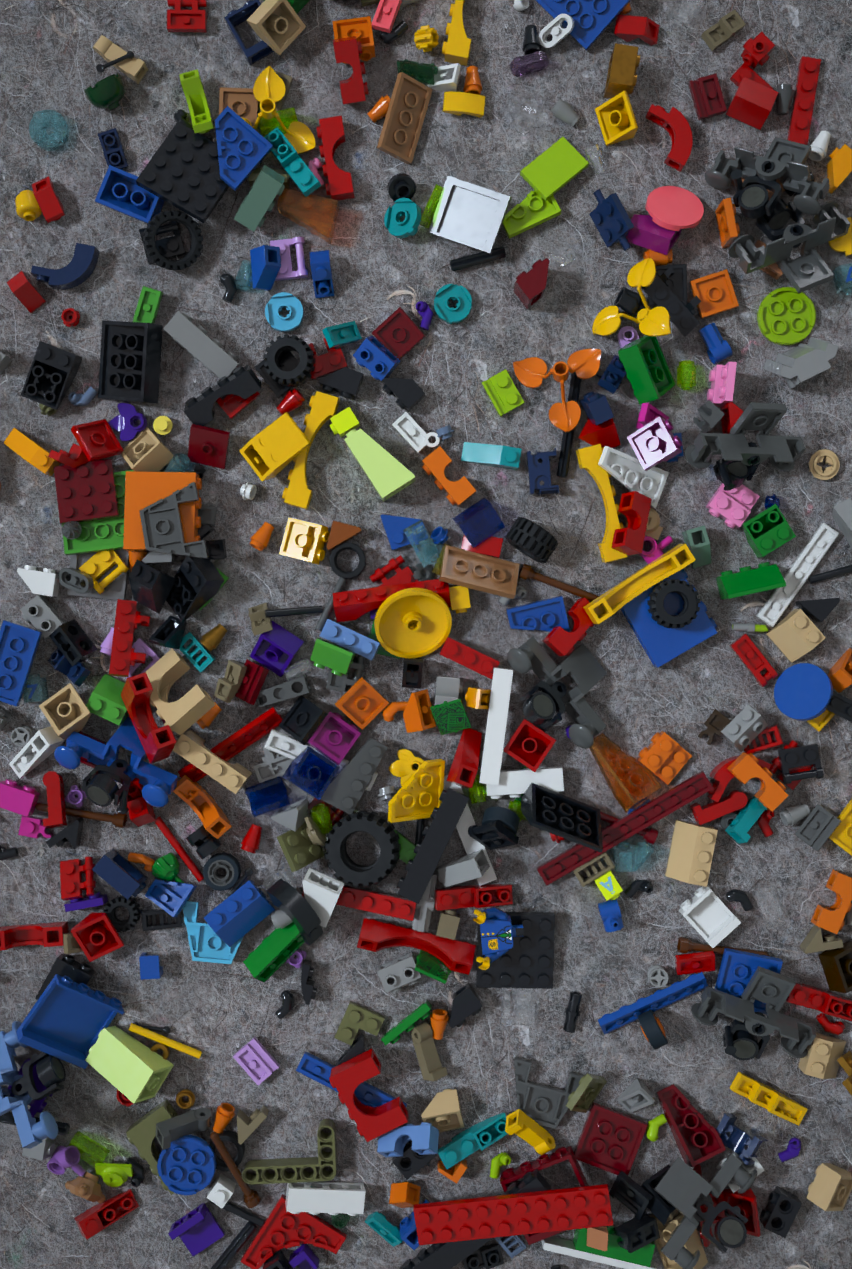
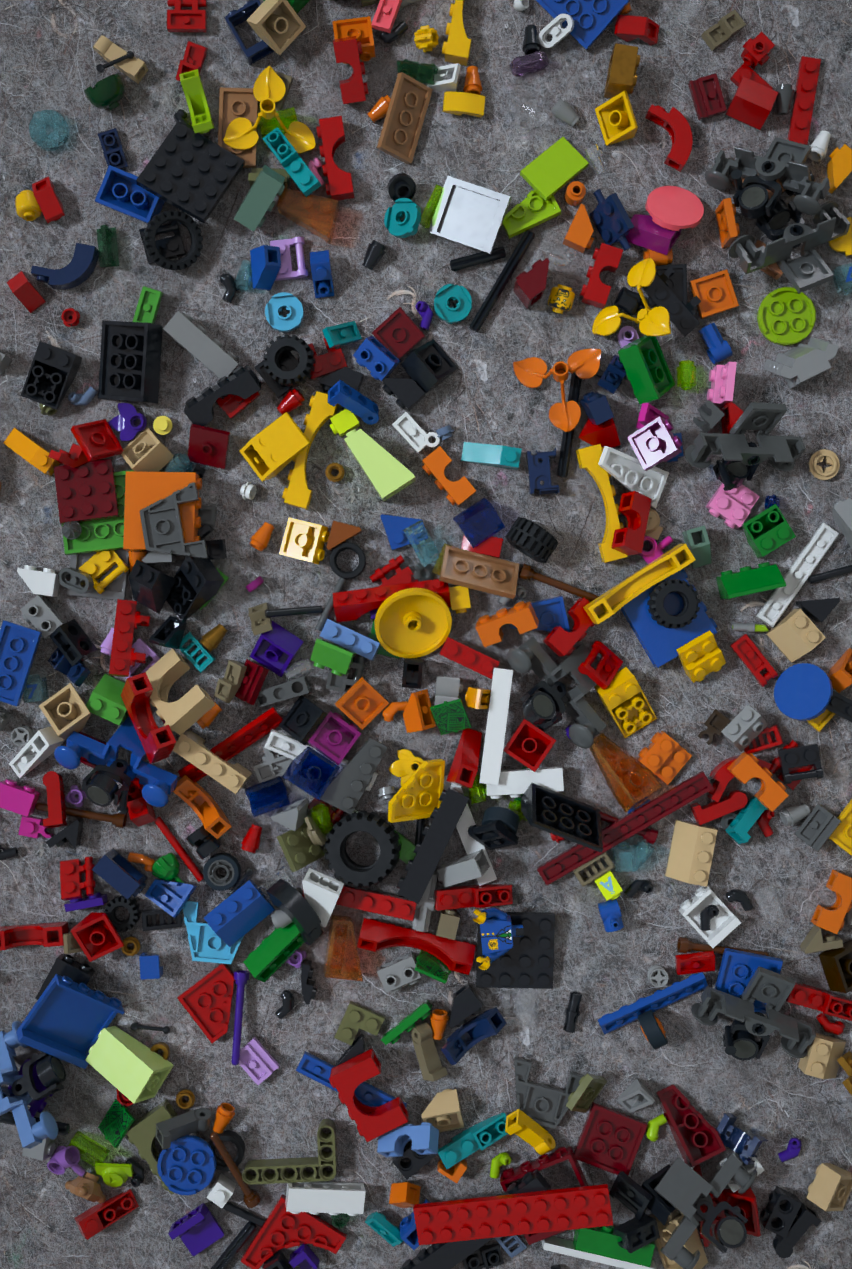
(107, 246): none -> clear green hinge
(116, 1123): none -> green piece
(131, 952): none -> pearl gold plate
(165, 1040): yellow bar -> none
(193, 59): none -> red slope
(211, 1001): none -> red plate
(238, 148): blue plate -> none
(240, 979): none -> dark purple piece
(247, 1125): dark tan slope -> none
(254, 584): none -> magenta tile
(330, 468): none -> pearl gold plate
(341, 950): none -> clear orange wedge
(354, 402): none -> blue leg
(373, 254): none -> black cone
(428, 365): none -> black slope
(439, 535): blue plate -> none
(472, 1032): none -> dark blue arch
(502, 280): none -> black axle
(503, 393): lime plate -> none
(520, 616): none -> orange arch
(561, 298): none -> yellow head
(576, 198): none -> orange brick
(580, 231): none -> orange slope
(597, 1238): nougat slope -> none
(605, 669): none -> red plate
(606, 259): none -> red arch
(626, 703): none -> yellow slope
(701, 657): none -> yellow plate
(706, 915): none -> black arm
(768, 1098): yellow slope -> none
(801, 1223): none -> black leg

